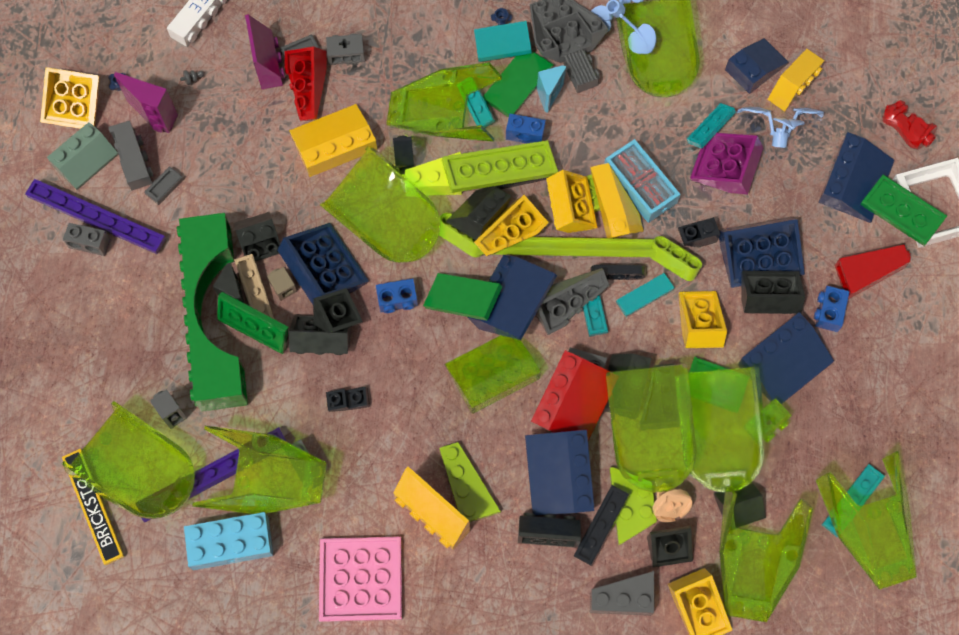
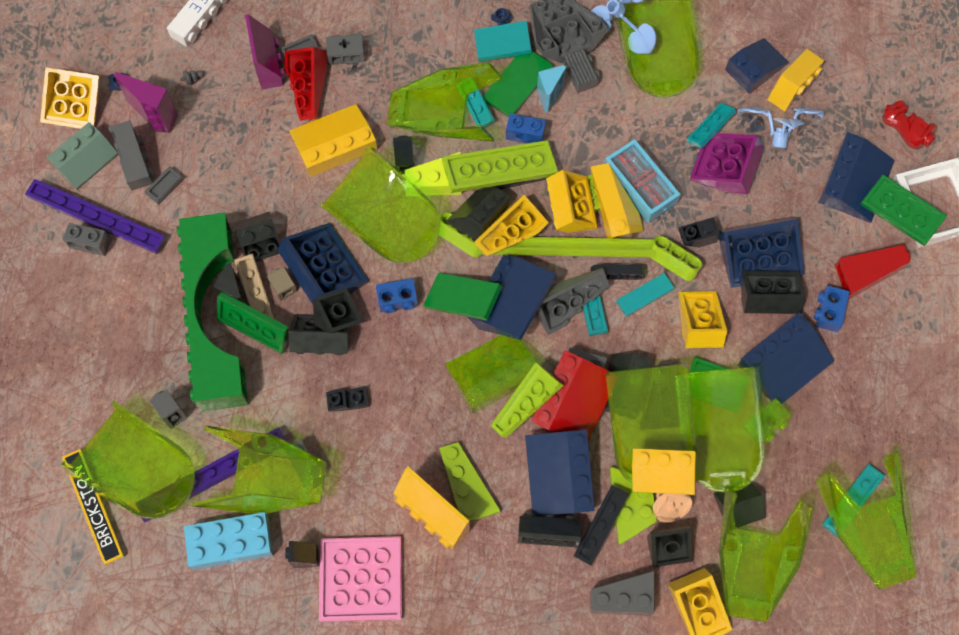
(302, 554): none -> slope
(528, 398): none -> lime wing
(664, 471): none -> yellow slope

